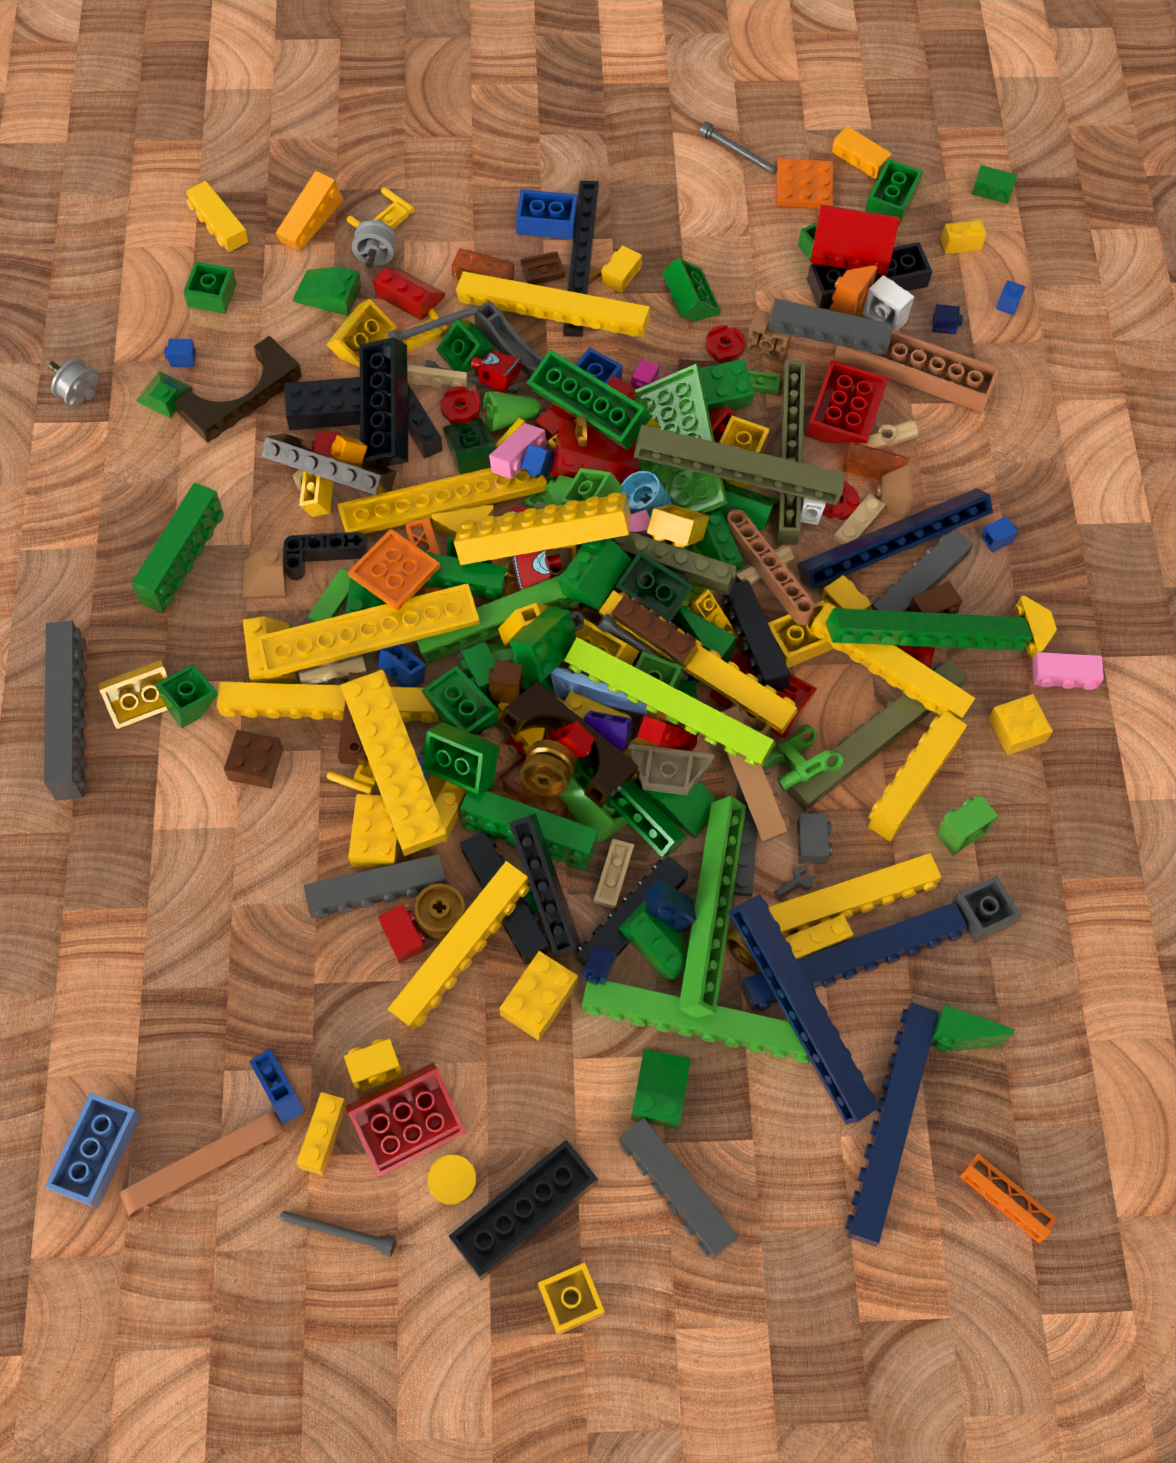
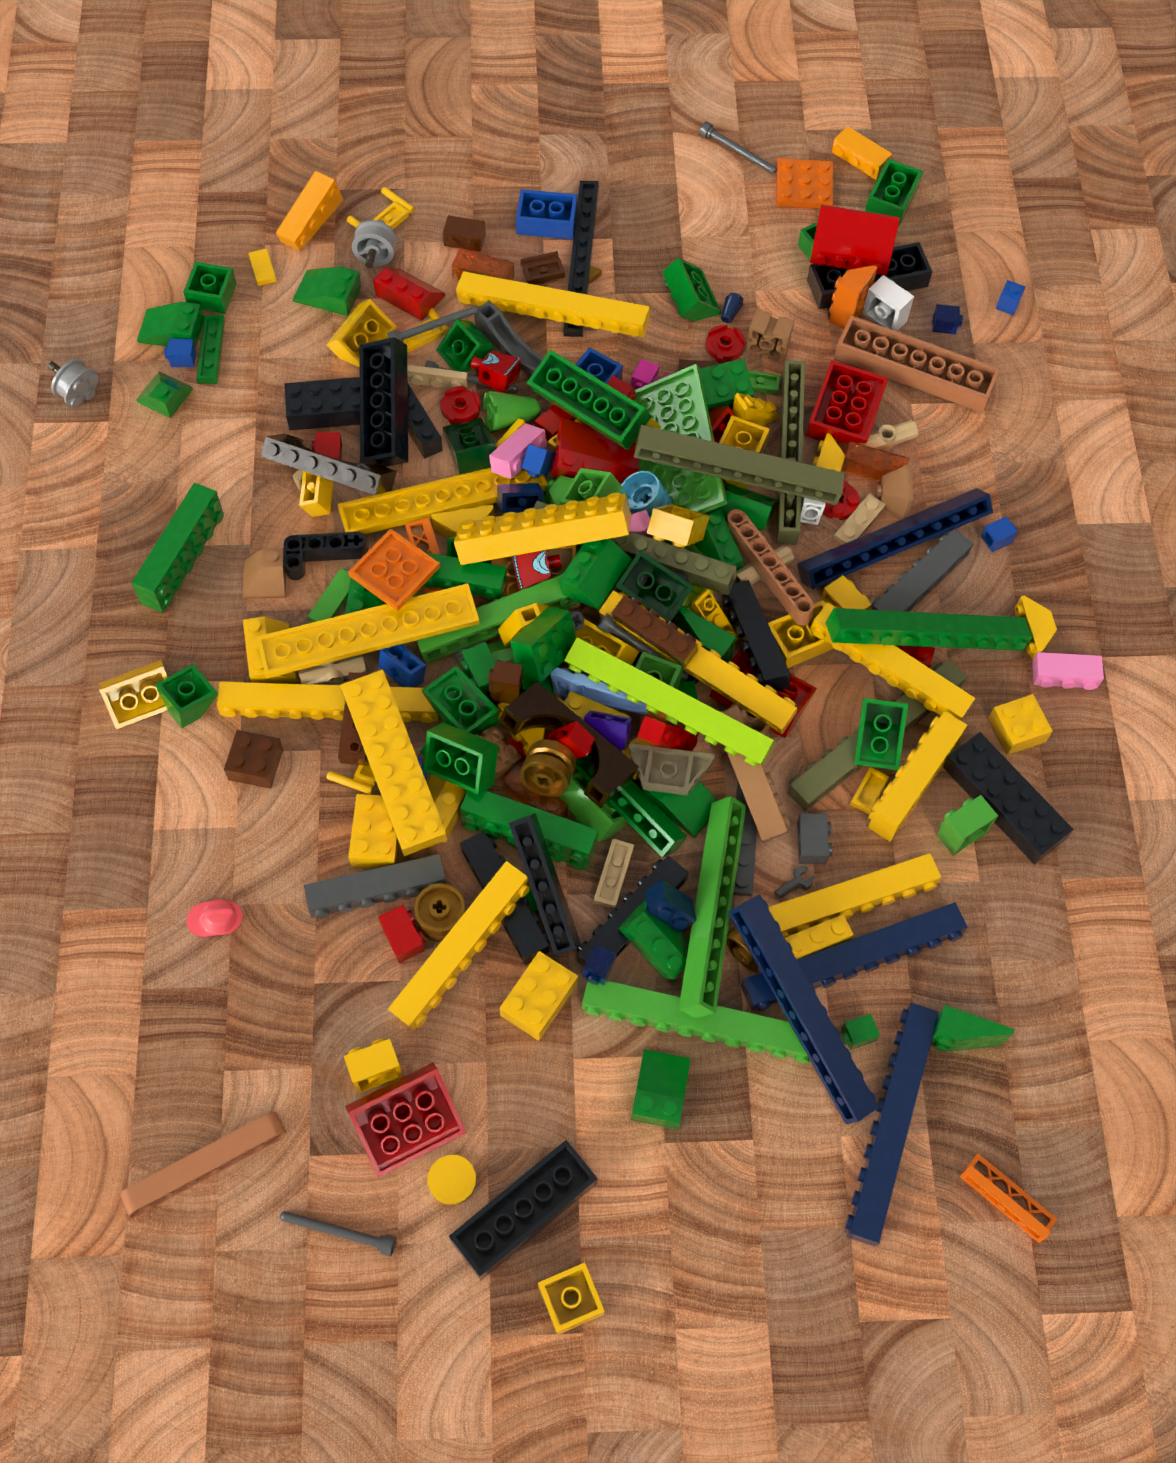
(64, 711): dark grey brick -> none
(93, 1150): medium blue brick -> none
(171, 321): none -> green slope
(210, 349): none -> green tile
(213, 417): dark brown arch -> none
(214, 918): none -> coral piece
(216, 216): yellow brick -> none
(262, 267): none -> yellow tile
(277, 1086): blue slope -> none
(322, 1133): yellow brick -> none
(348, 449): light orange brick -> none
(464, 233): none -> reddish brown brick
(518, 496): none -> dark blue brick
(581, 431): pearl gold tile -> none
(621, 269): yellow brick -> none
(678, 1188): dark grey brick -> none
(732, 306): none -> dark blue cone
(754, 409): none -> yellow slope
(803, 770): bright green connector -> none
(829, 326): dark grey brick -> none
(830, 456): none -> yellow slope
(859, 1032): none -> green brick
(869, 790): none -> yellow tile
(880, 733): none -> green slope
(937, 600): reddish brown brick -> none
(963, 236): yellow brick -> none
(987, 909): dark grey brick -> none
(994, 184): green brick -> none
(1020, 809): none -> black brick

